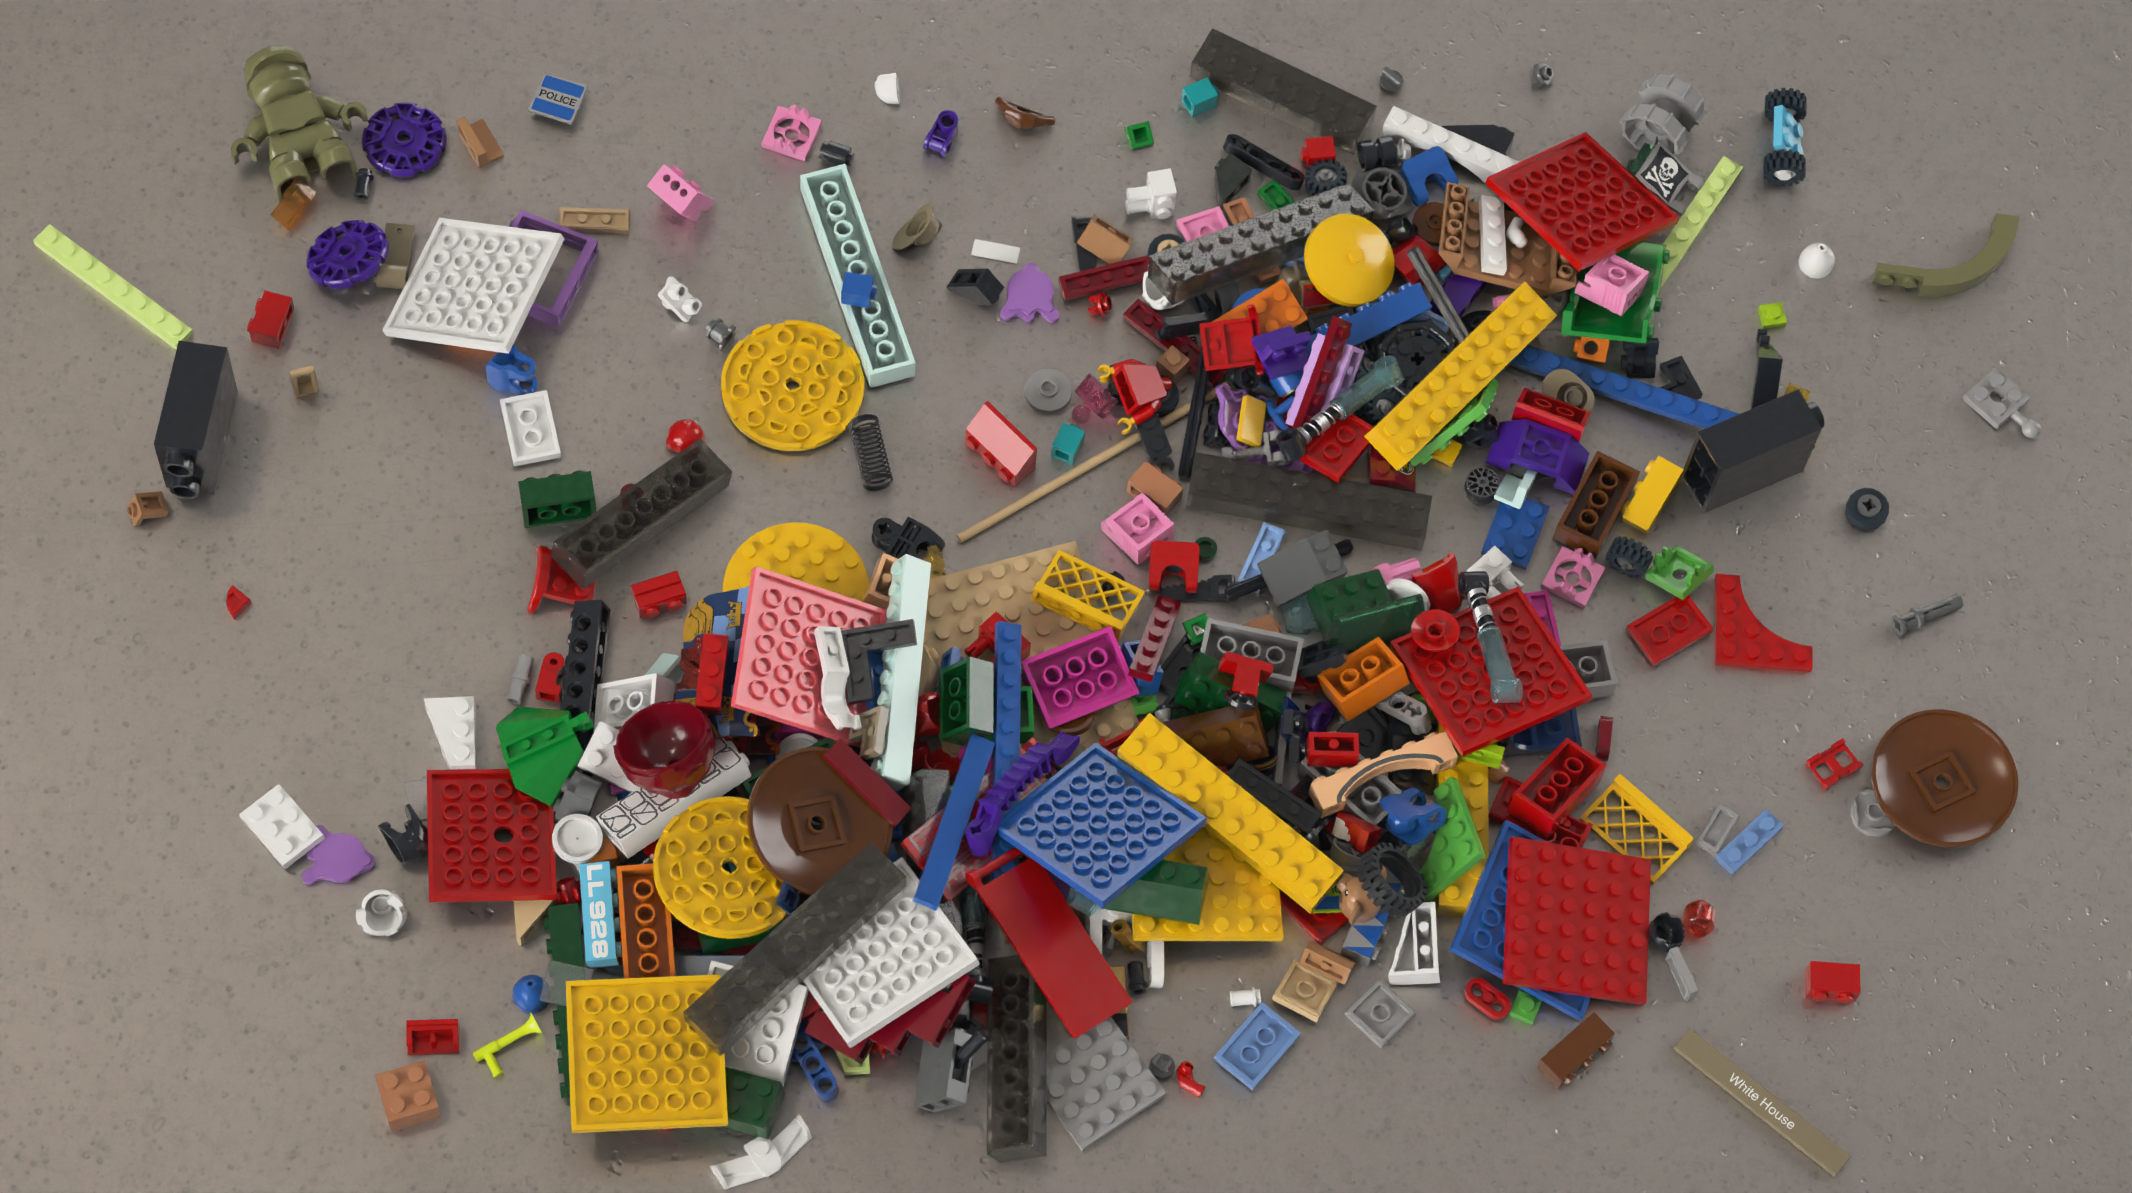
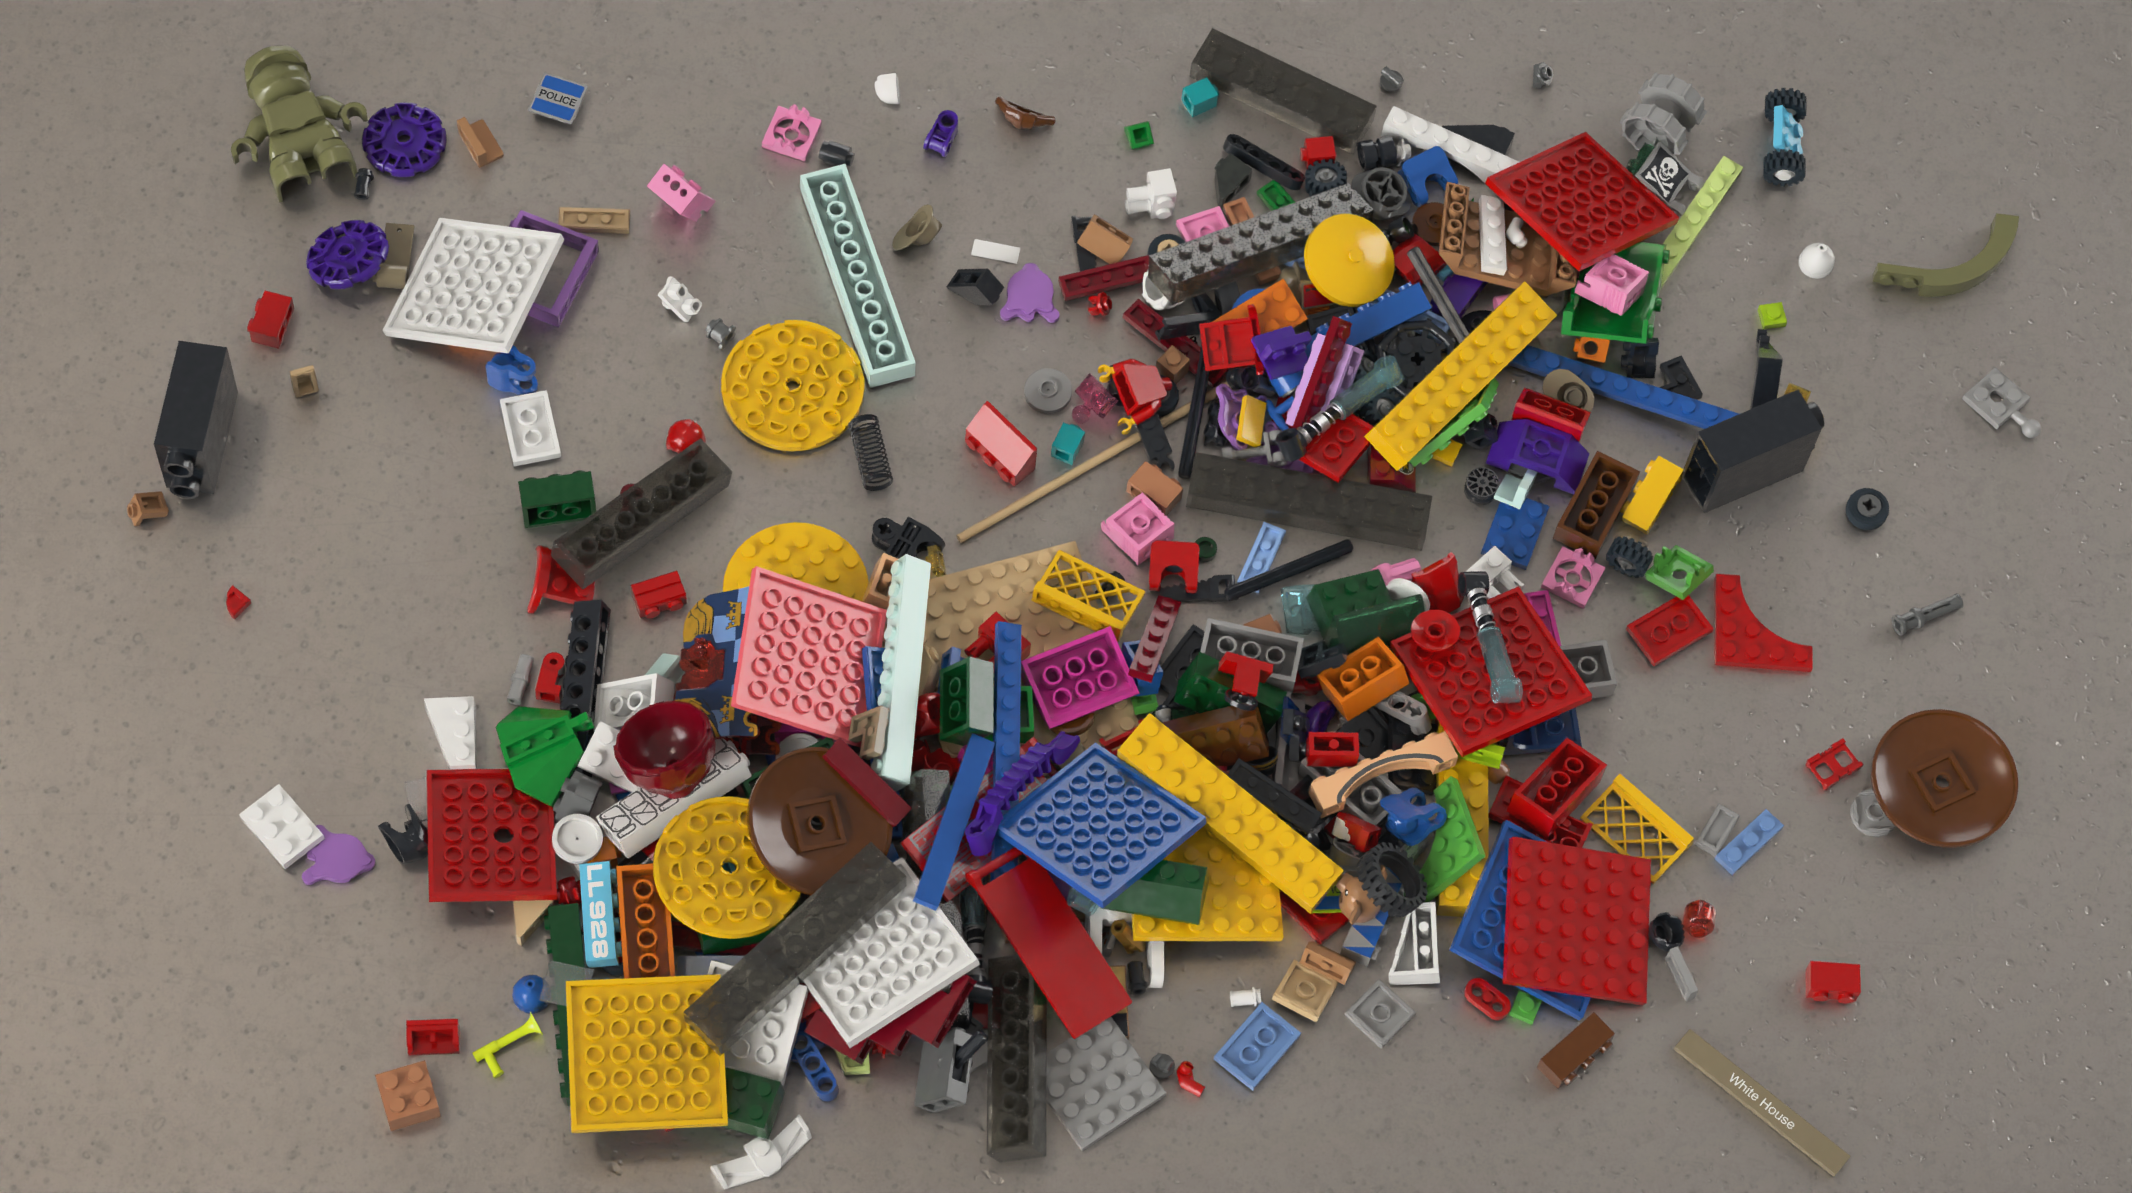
(112, 286): yellowish green plate -> none
(293, 204): clear orange slope -> none
(382, 913): white helmet -> none
(712, 673): red brick -> none
(787, 898): dark blue slope -> none
(835, 676): white piece -> none
(858, 290): blue brick -> none
(869, 639): black plate -> none
(1195, 628): green tile -> none
(1301, 566): dark grey slope -> none
(1604, 736): dark red beam -> none

